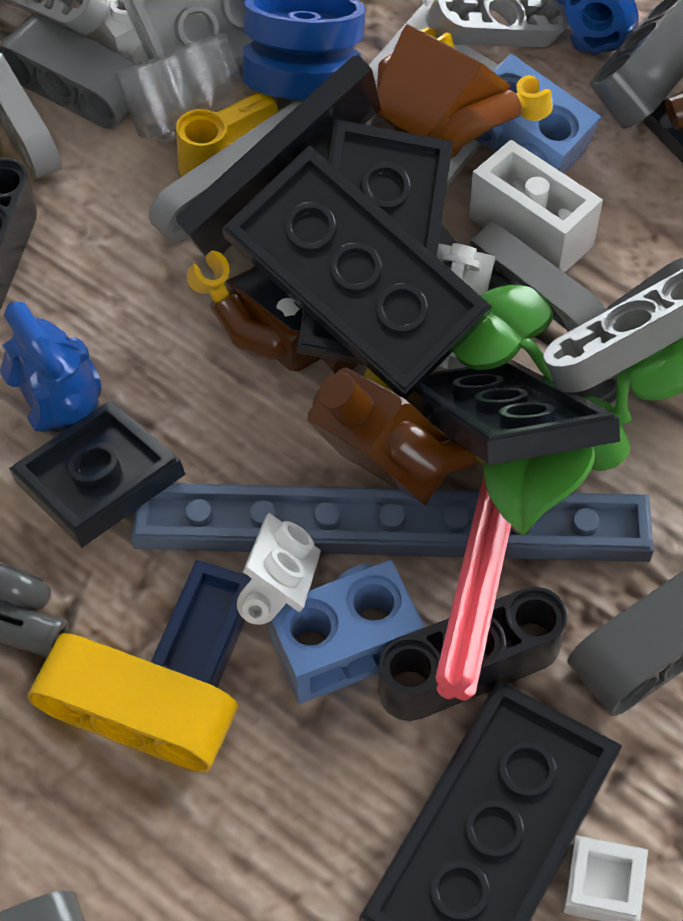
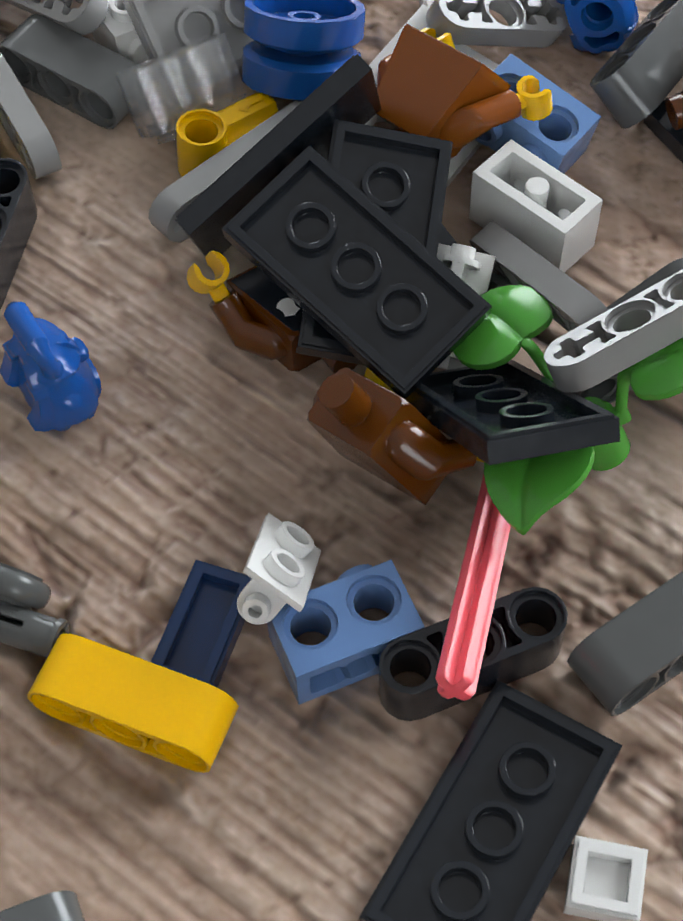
(97, 472): black tile -> none
(388, 522): sand blue tile -> none

